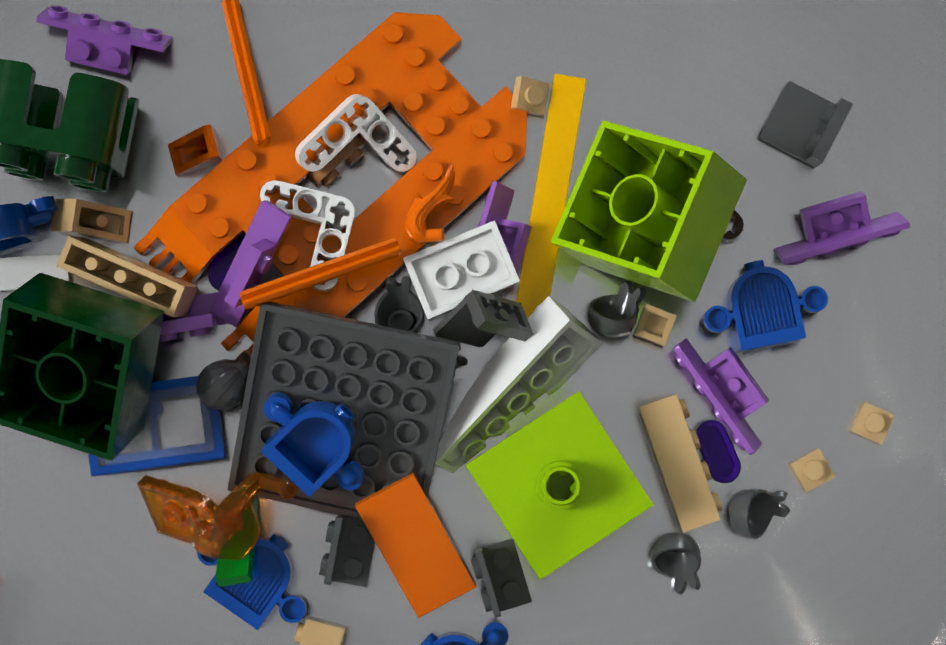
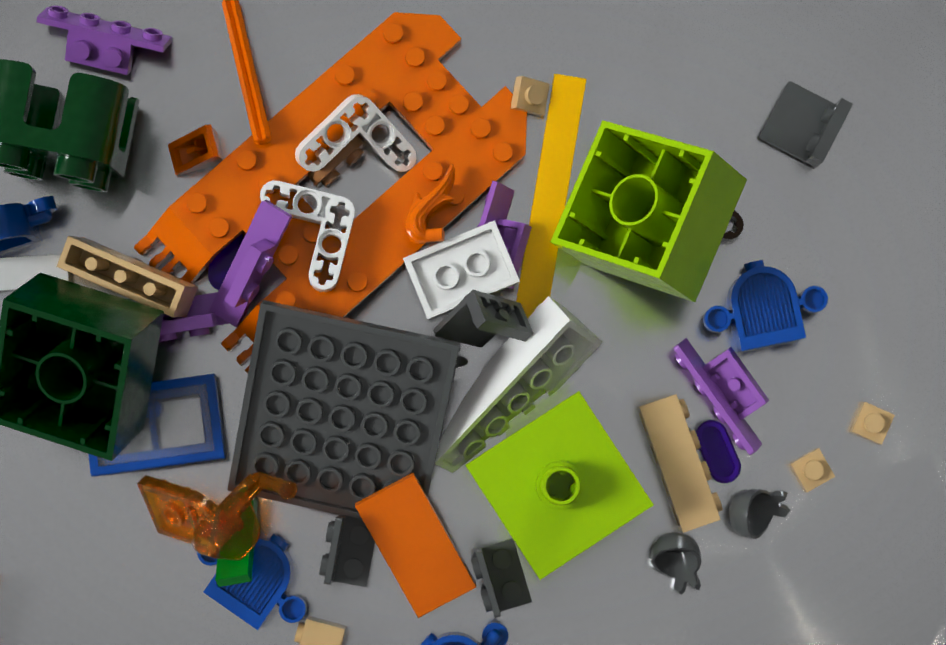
(91, 220): tan slope -> none
(223, 382): dark grey piece -> none
(312, 443): blue piece -> none
(320, 273): orange axle -> none
(399, 307): dark grey piece -> none
(617, 313): dark grey piece -> none
(655, 325): tan plate -> none
(839, 225): medium lavender bracket -> none

